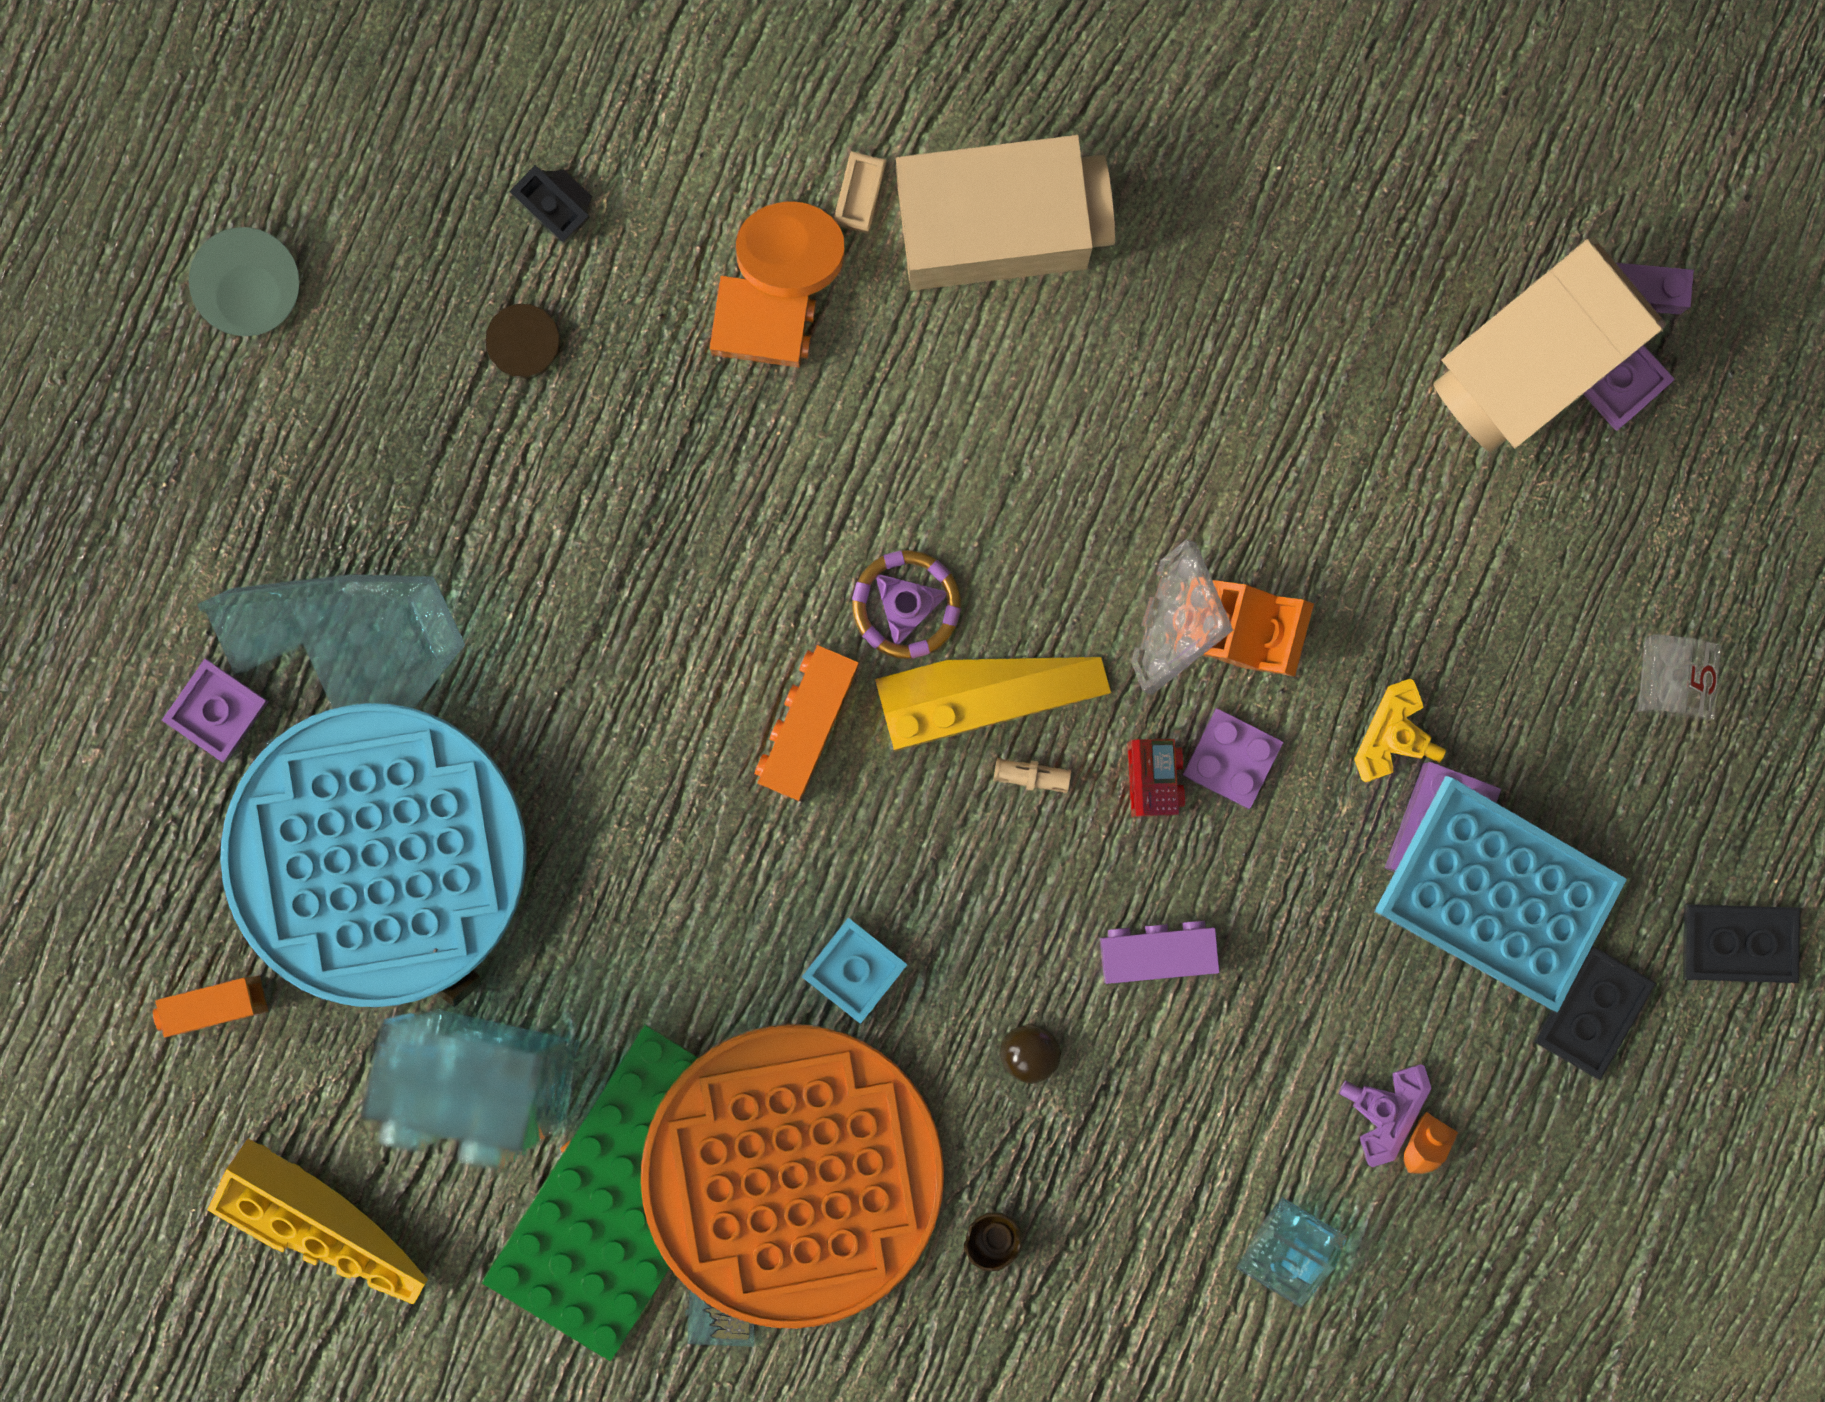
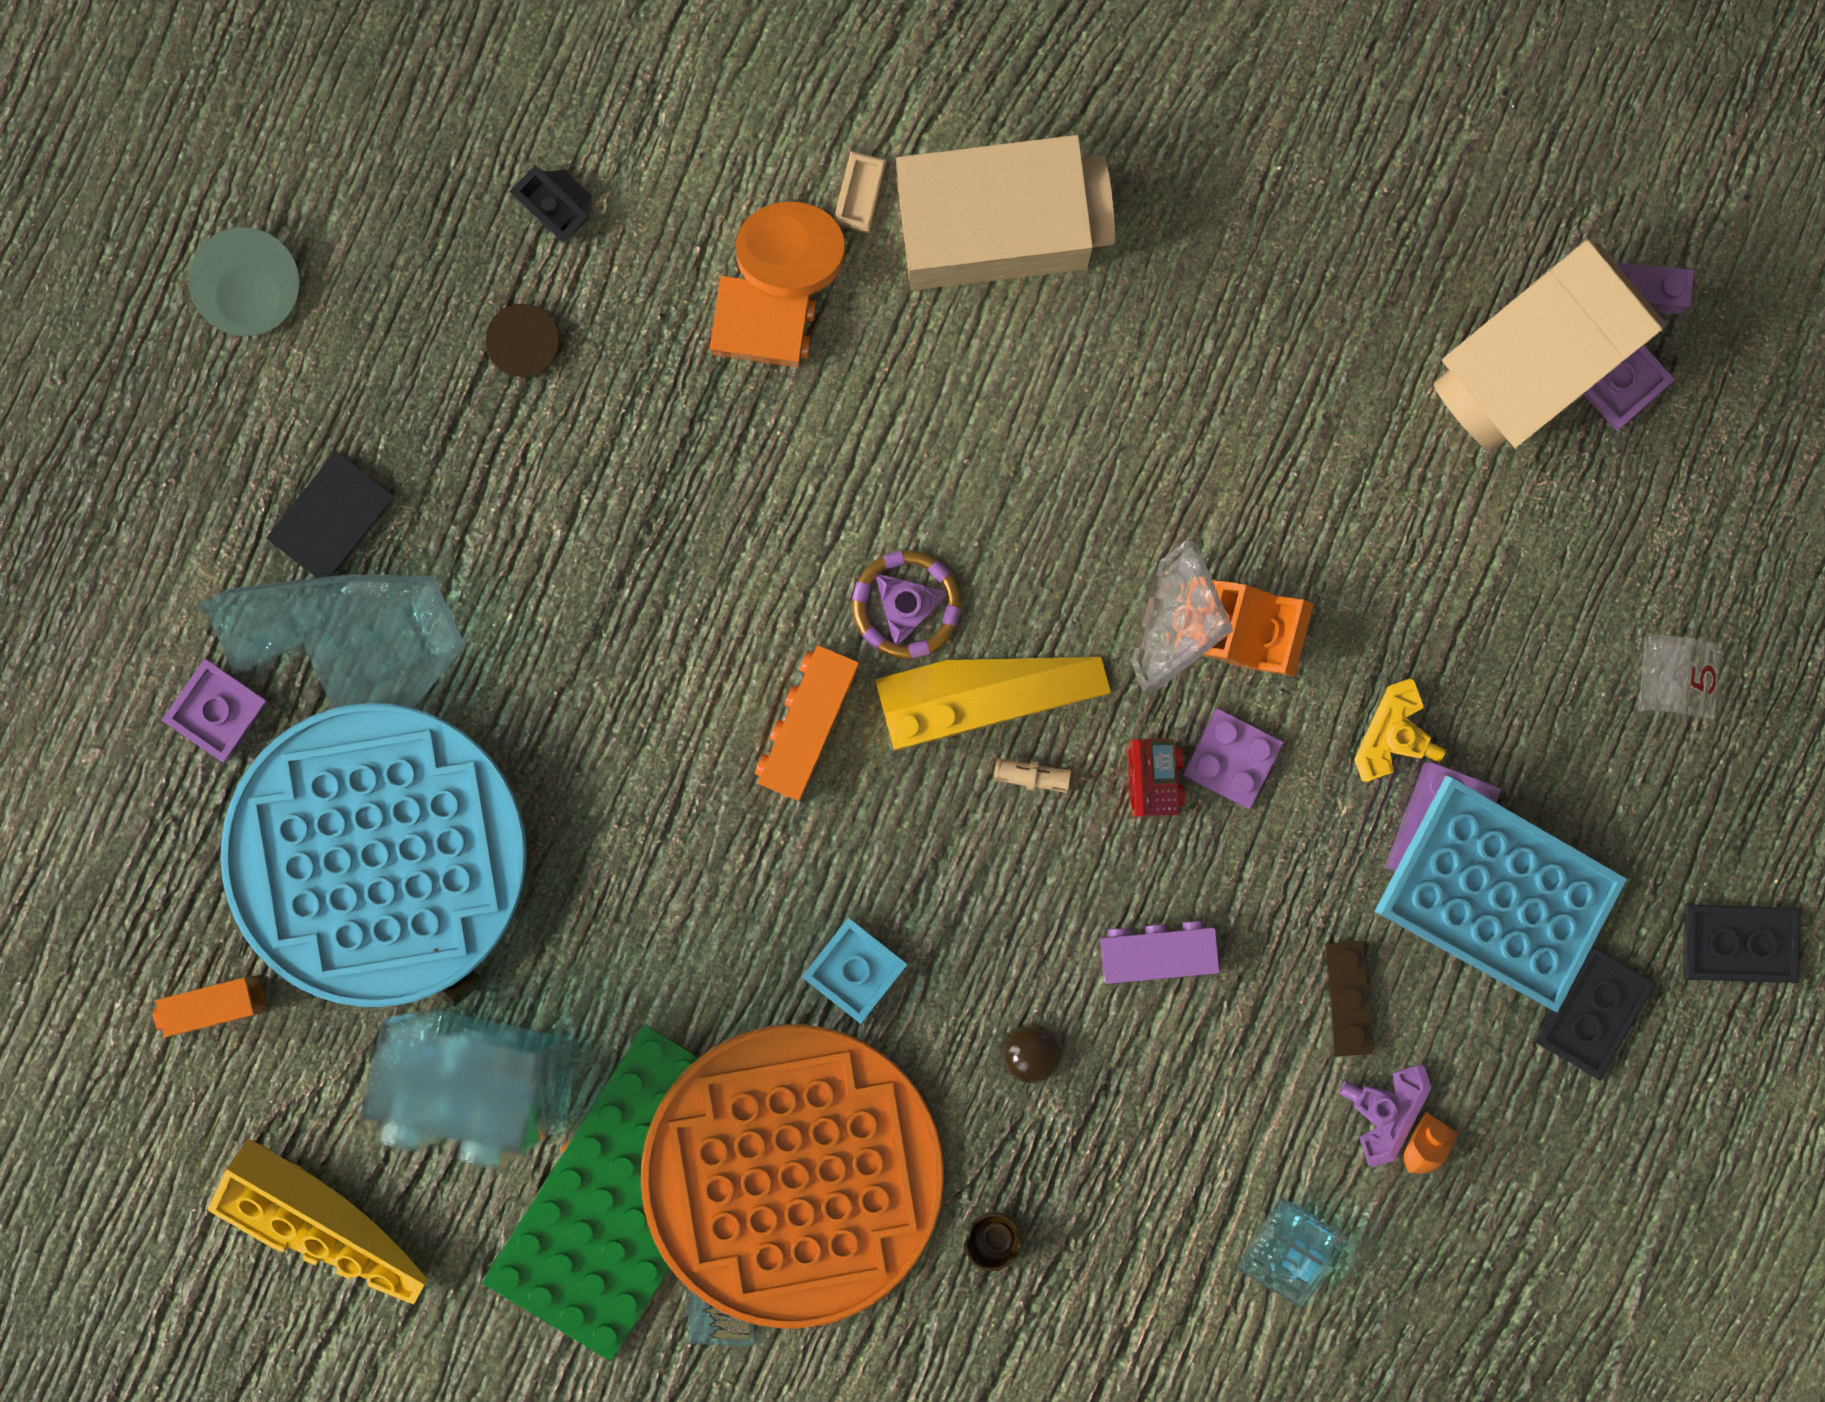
(330, 517): none -> black tile
(1348, 998): none -> dark brown plate

